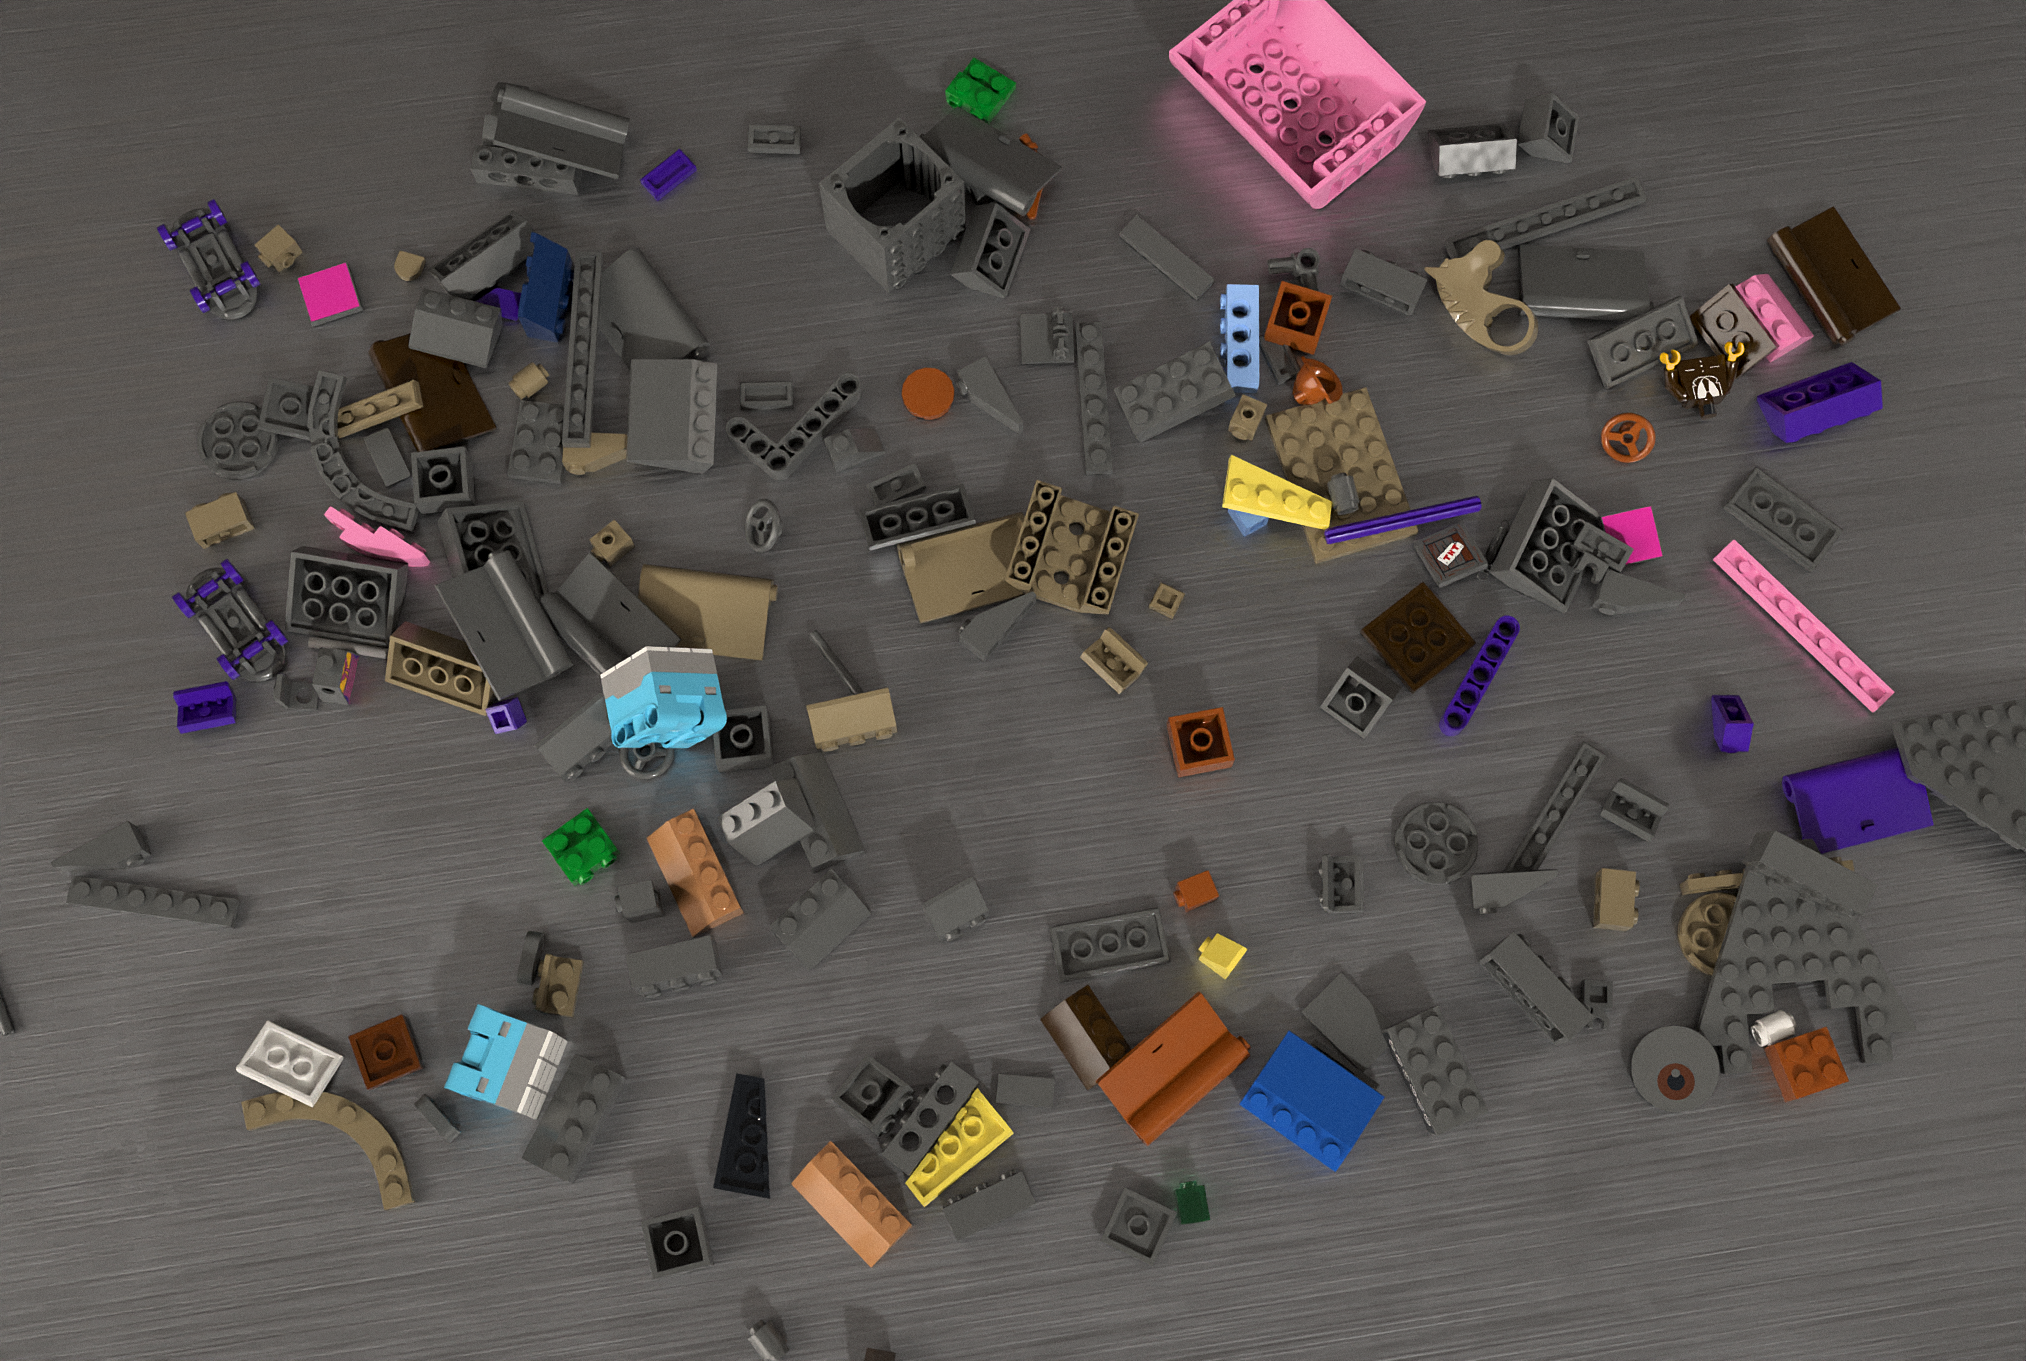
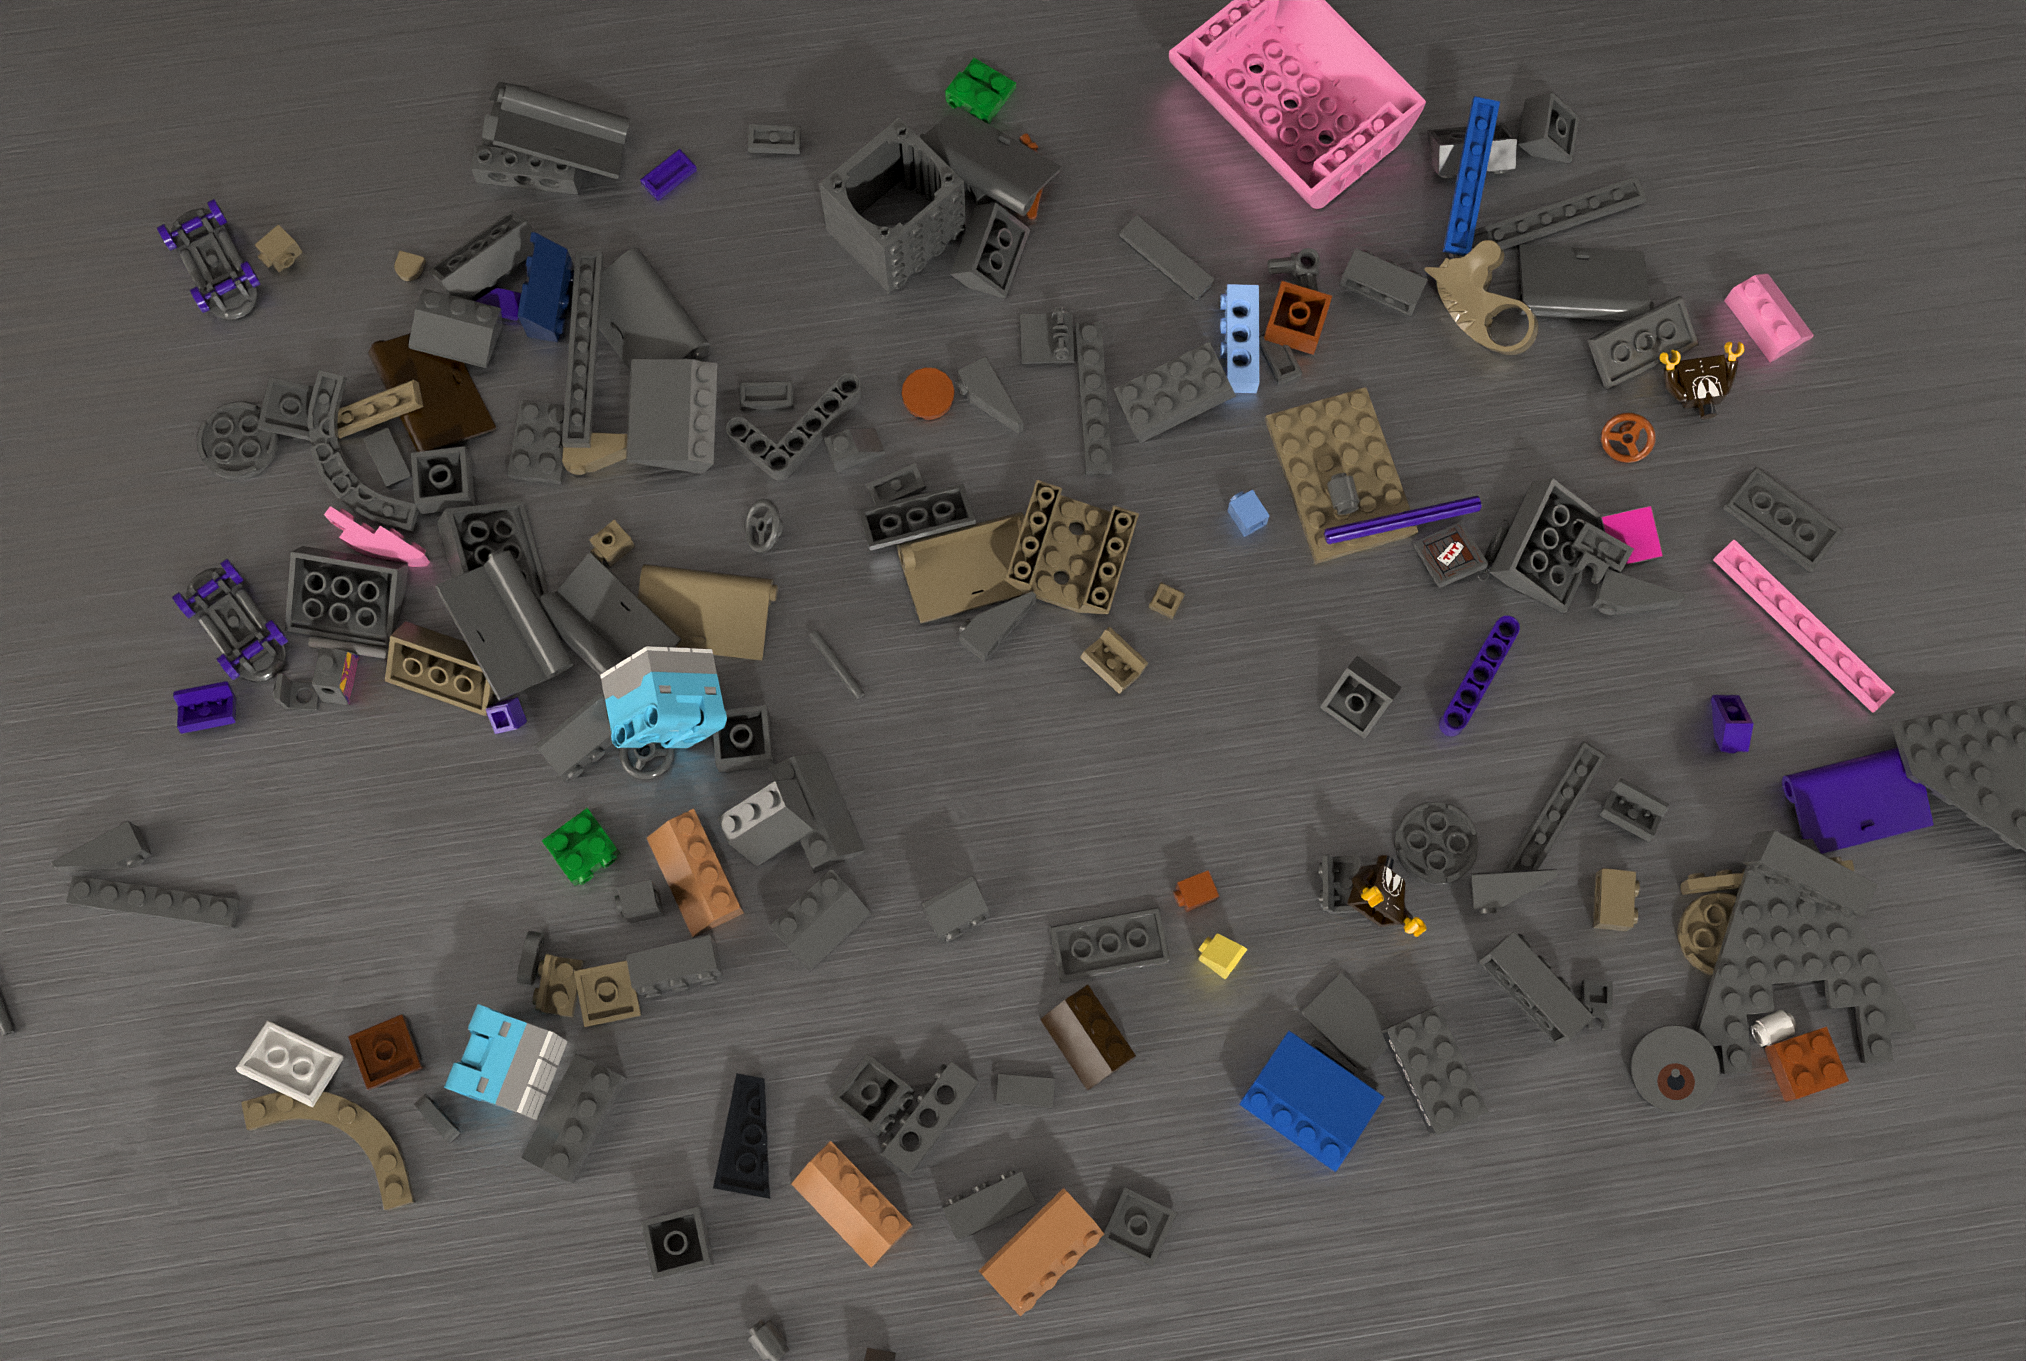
(219, 520): dark tan brick -> none
(329, 294): dark pink tile -> none
(529, 380): dark tan brick -> none
(606, 994): none -> dark tan plate
(852, 719): dark tan slope -> none
(963, 1145): light yellow wing -> none
(1042, 1252): none -> medium nougat slope
(1173, 1068): dark orange door -> none
(1191, 1203): clear green brick -> none
(1200, 742): dark orange brick -> none
(1247, 418): dark tan brick -> none
(1267, 495): light yellow wing -> none
(1316, 383): dark orange helmet -> none
(1380, 897): none -> dark brown torso
(1417, 637): dark brown plate -> none
(1471, 176): none -> blue plate
(1731, 319): plate -> none
(1821, 402): dark purple slope -> none
(1833, 275): dark brown door -> none

